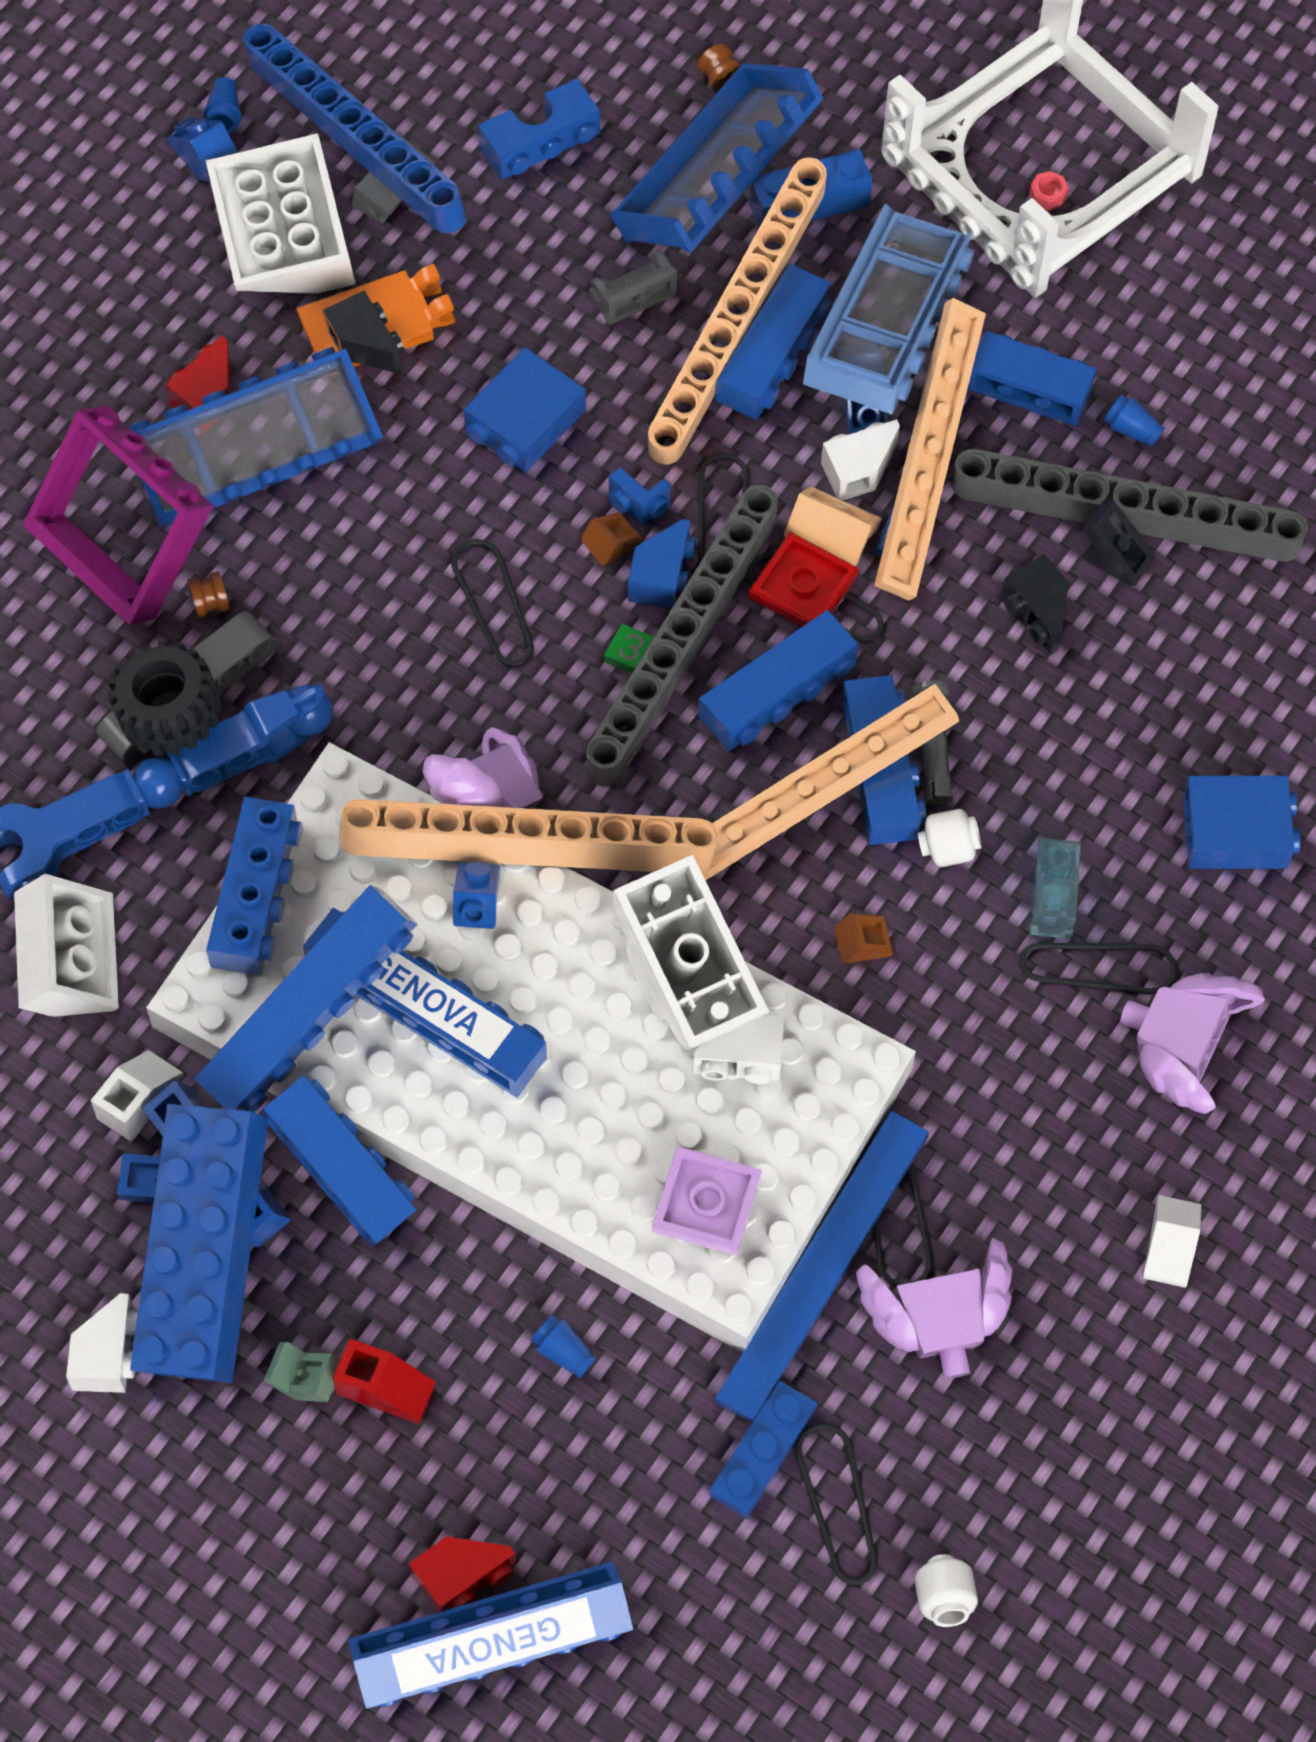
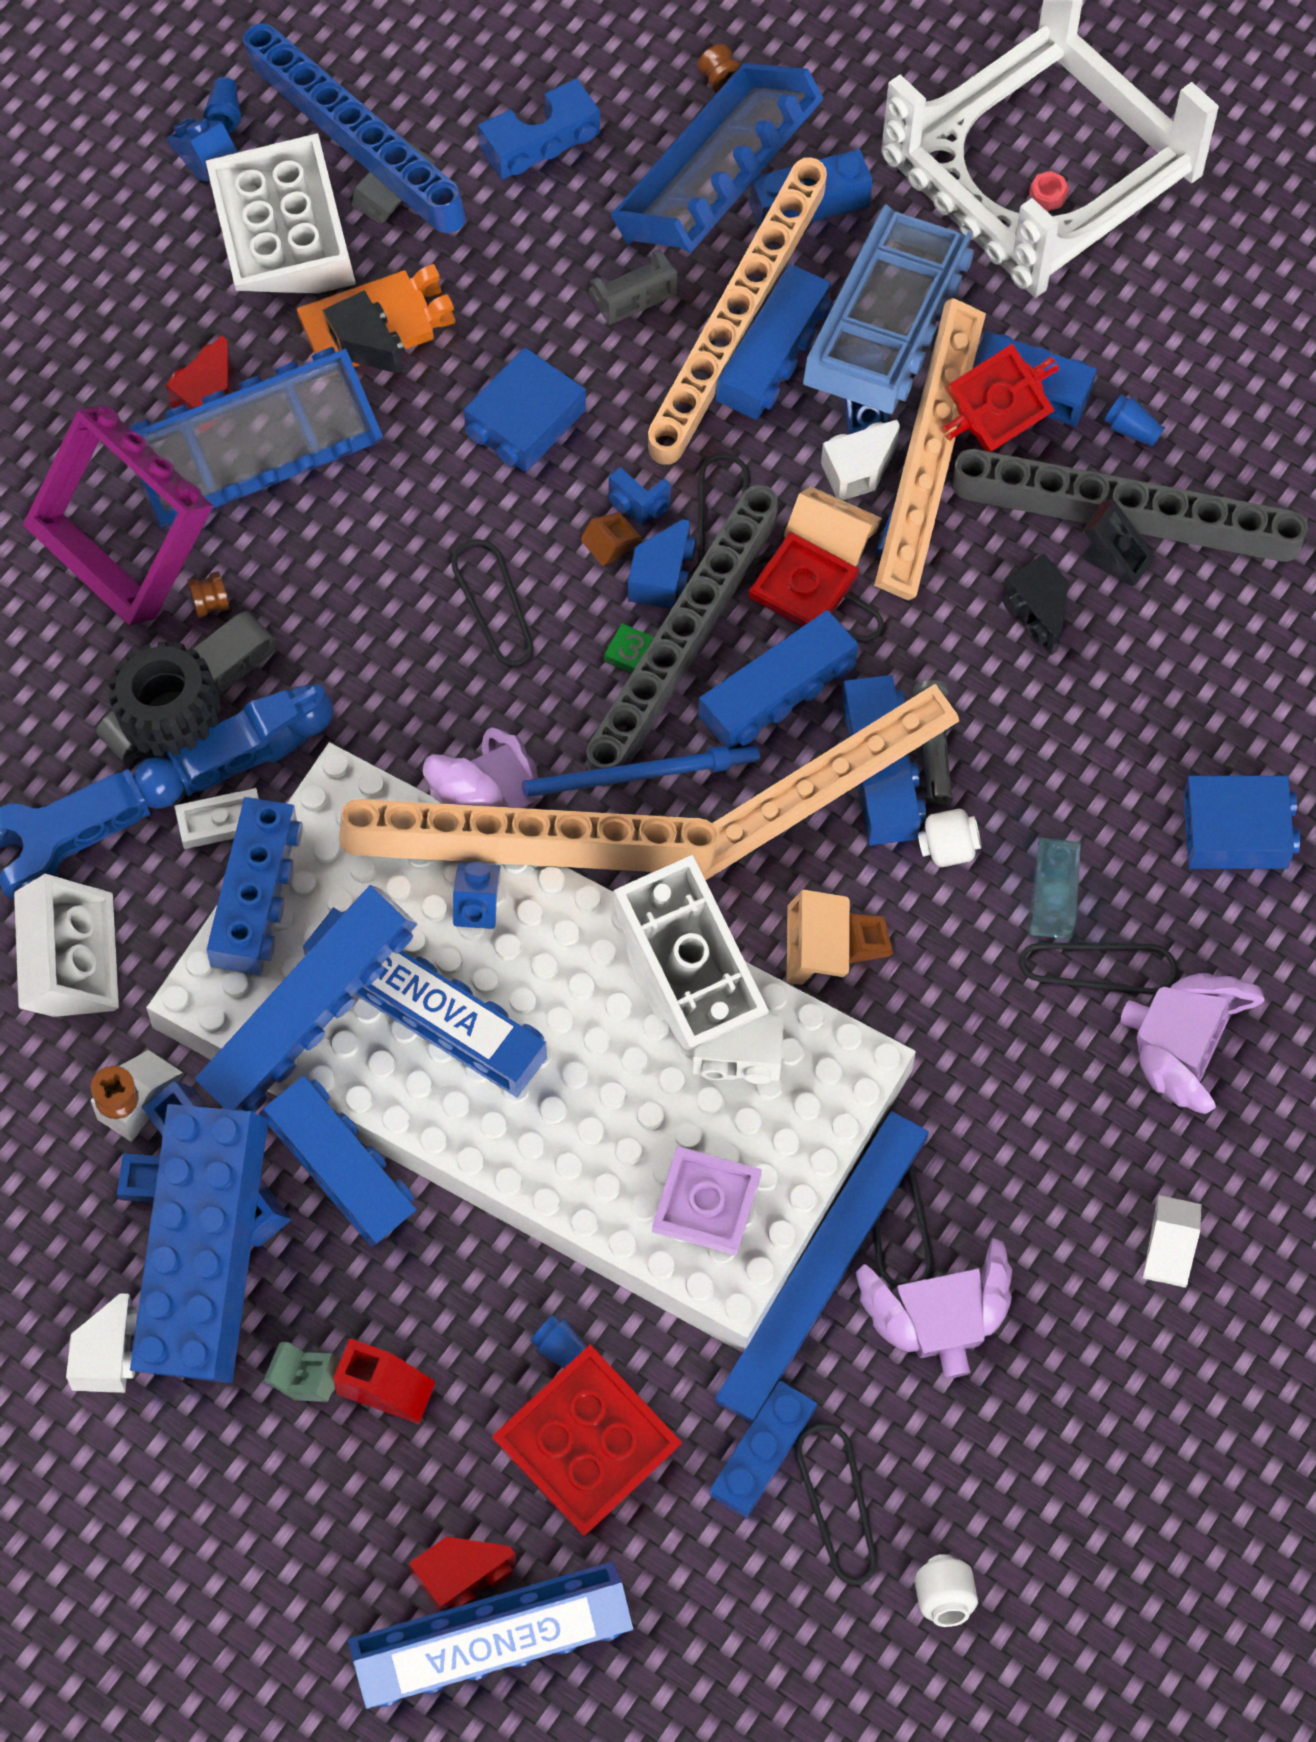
(119, 1101): none -> dark orange wheel
(211, 818): none -> white plate
(586, 1440): none -> red plate
(715, 759): none -> blue bar
(817, 936): none -> light nougat panel
(999, 398): none -> red plate

